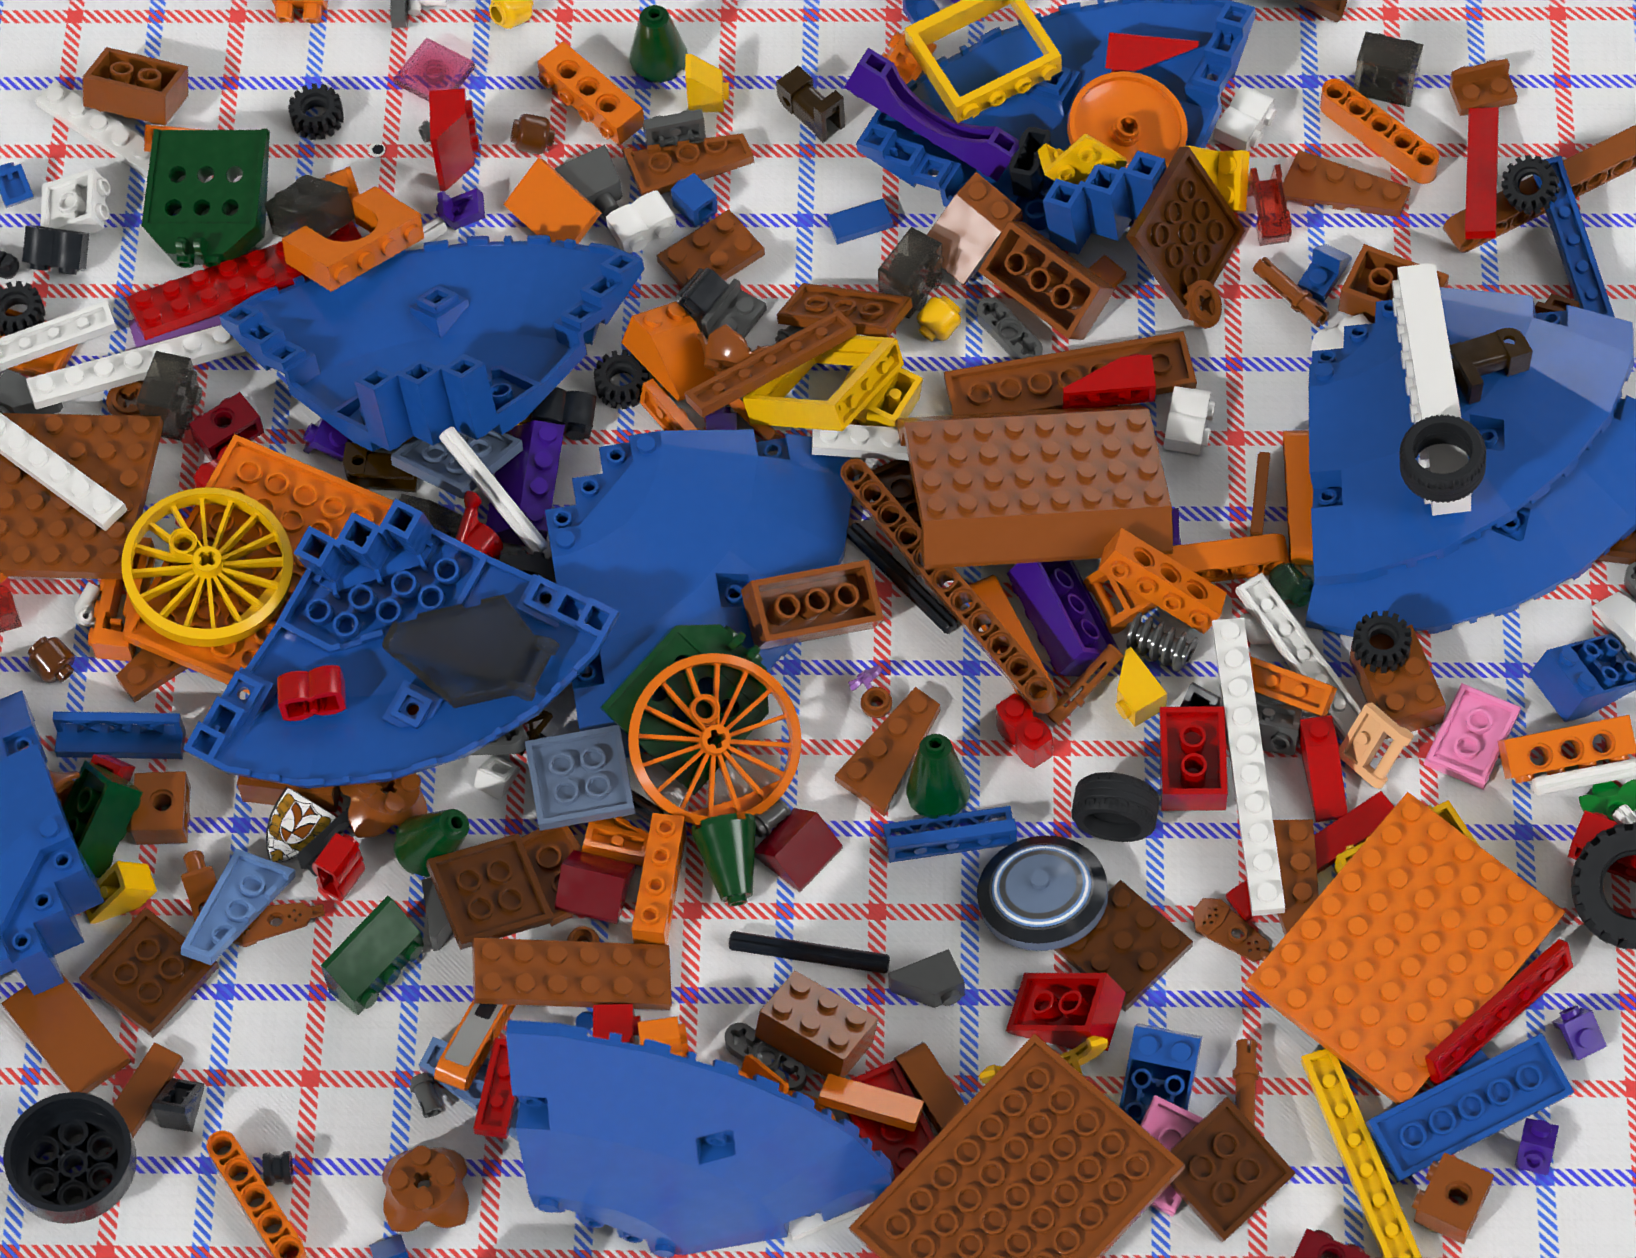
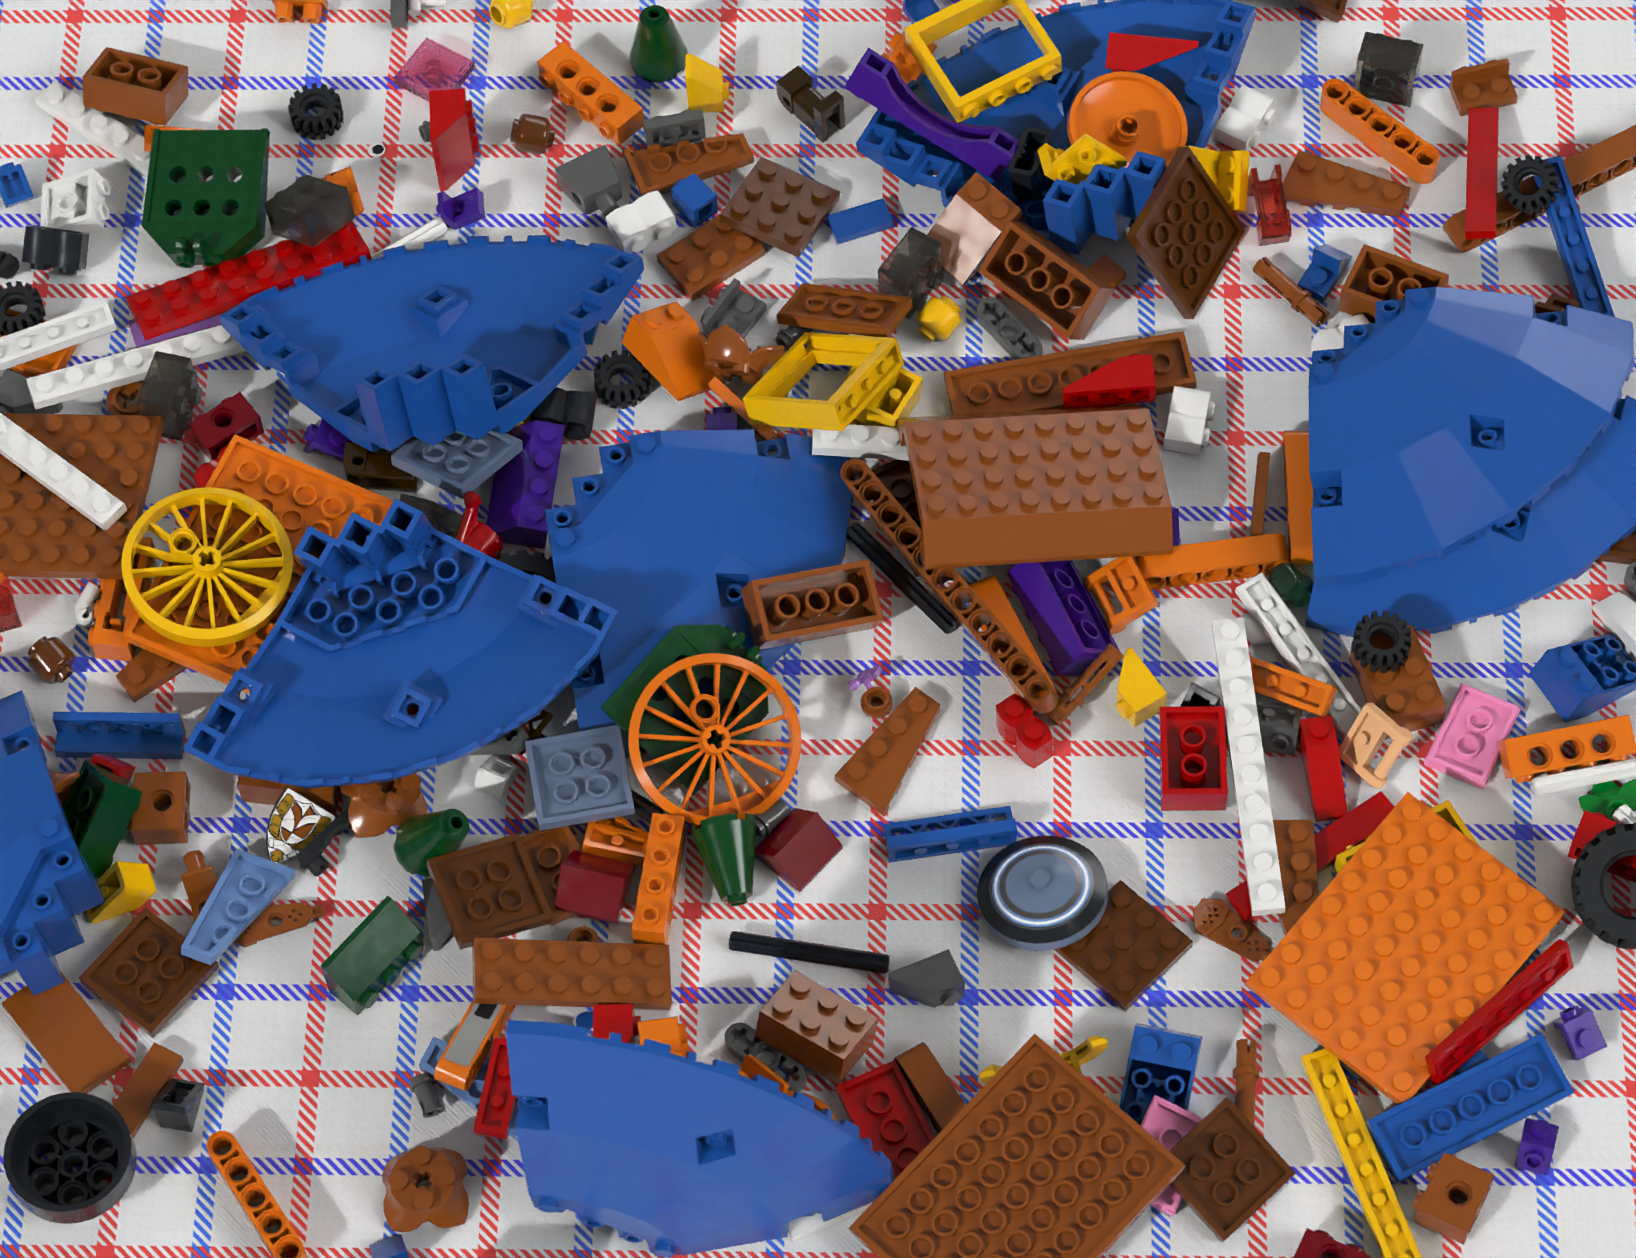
(278, 1168): black wheel -> none
(311, 693): red brick -> none
(335, 263): orange arch -> none
(339, 866): red brick -> none
(472, 652): clear smoke windscreen -> none
(493, 490): white axle -> none
(551, 205): orange tile -> none
(663, 409): orange plate -> none
(702, 292): black brick -> none
(770, 363): dark orange plate -> none
(779, 207): none -> reddish brown plate
(871, 1102): orange tile -> none
(937, 779): dark green cone -> none
(1066, 1007): red slope -> none
(1115, 807): black tyre -> none
(1159, 643): dark grey piece -> none
(1162, 581): orange brick -> none
(1211, 304): dark orange gear -> none
(1428, 367): white brick -> none
(1439, 486): black tyre -> none
(1488, 355): dark brown piece -> none

